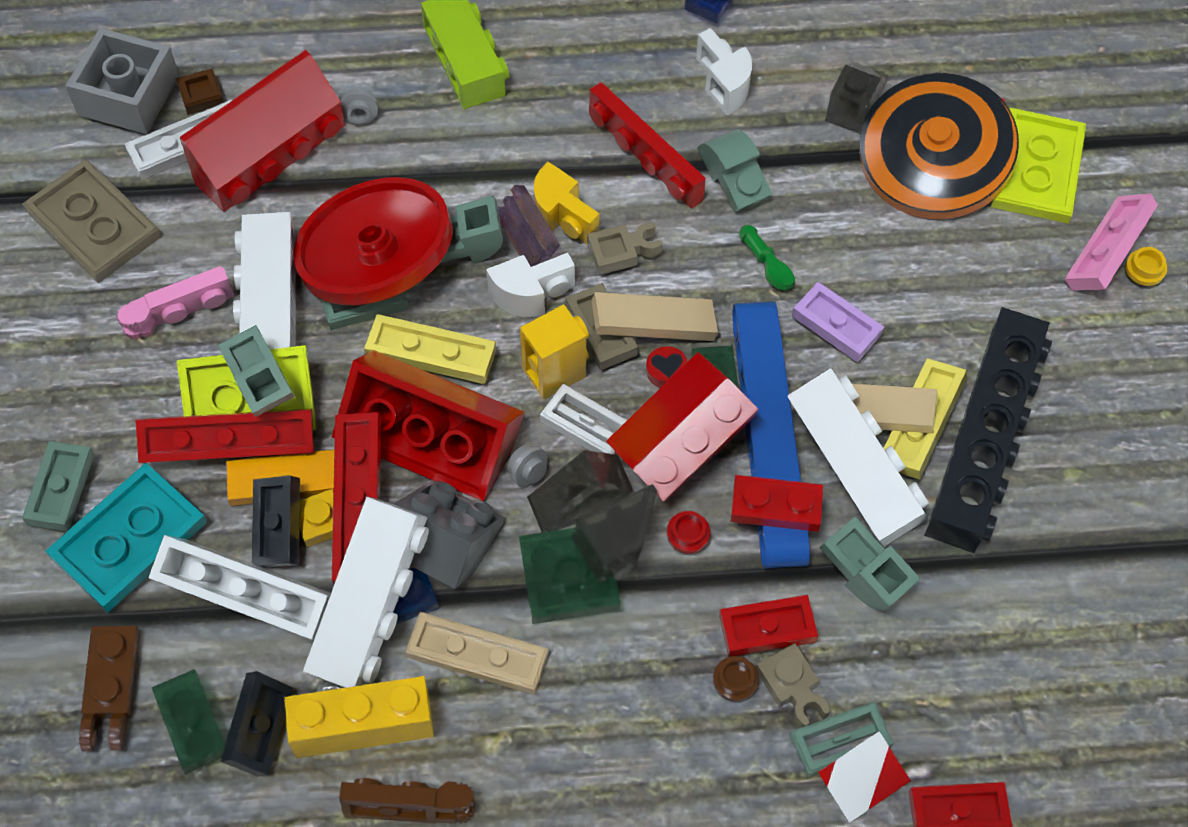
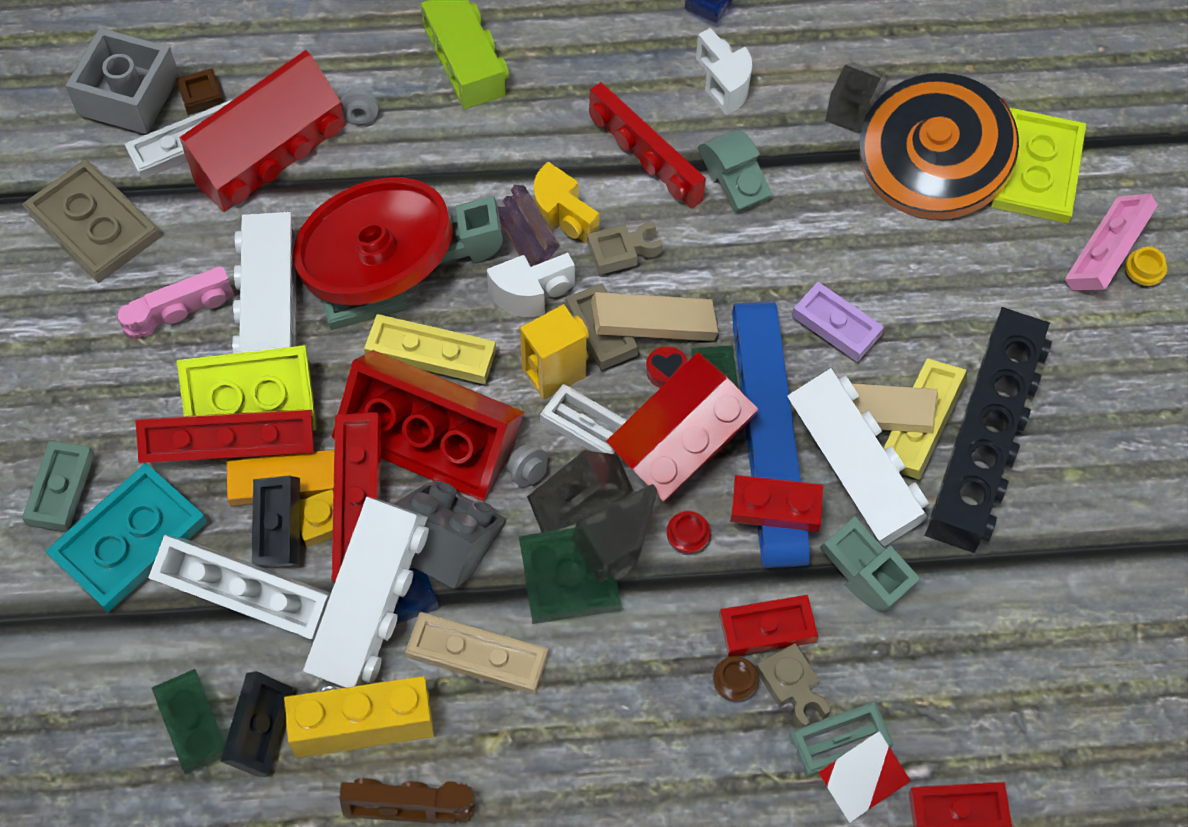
(109, 684): reddish brown hinge -> none
(256, 371): sand green brick -> none
(776, 271): green piece -> none

